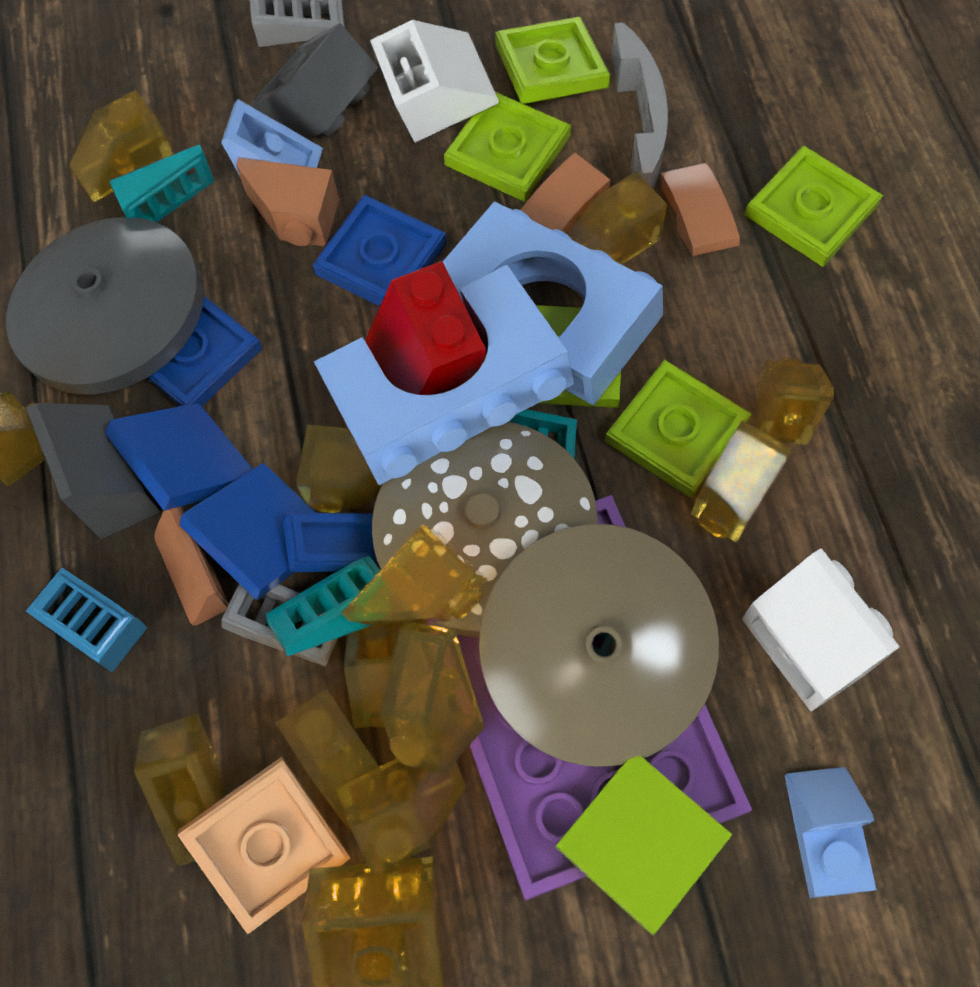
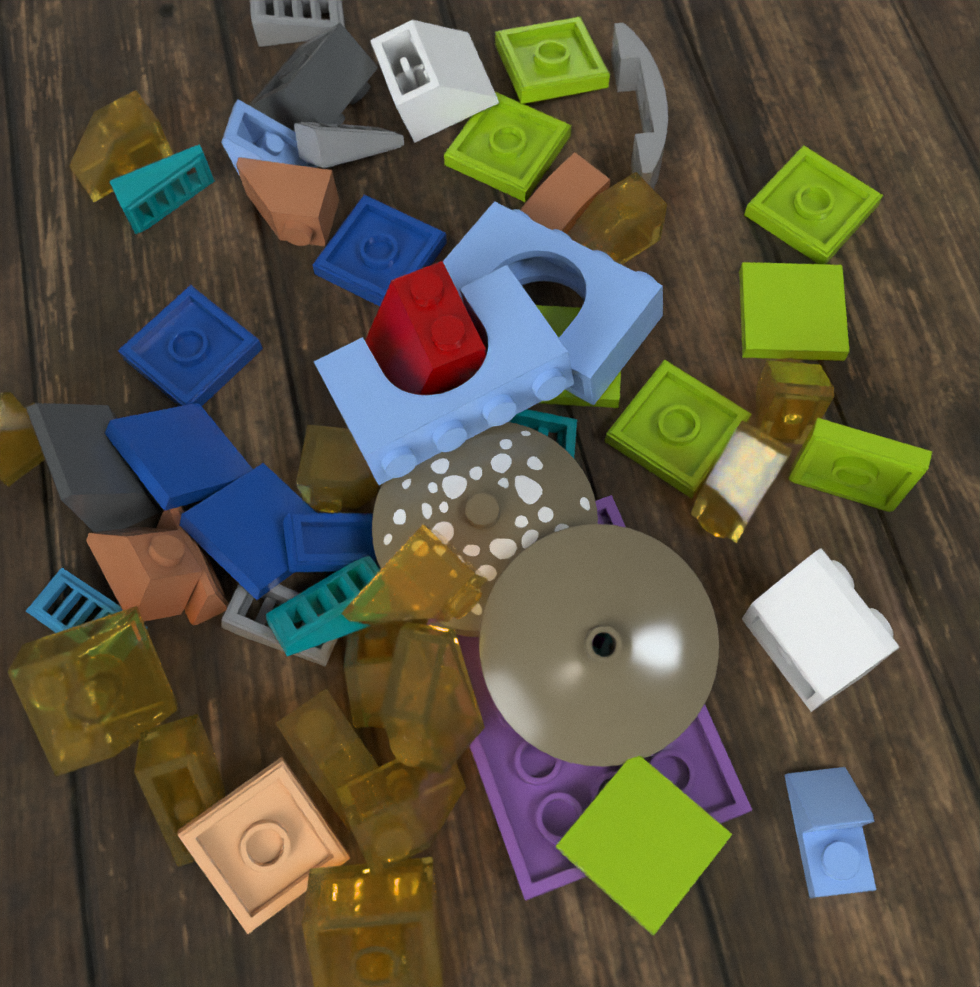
(92, 689): none -> clear yellow slope
(105, 305): dark grey dish -> none
(147, 569): none -> nougat slope
(339, 143): none -> light grey slope
(700, 209): nougat slope -> none
(793, 311): none -> lime tile
(858, 465): none -> lime tile

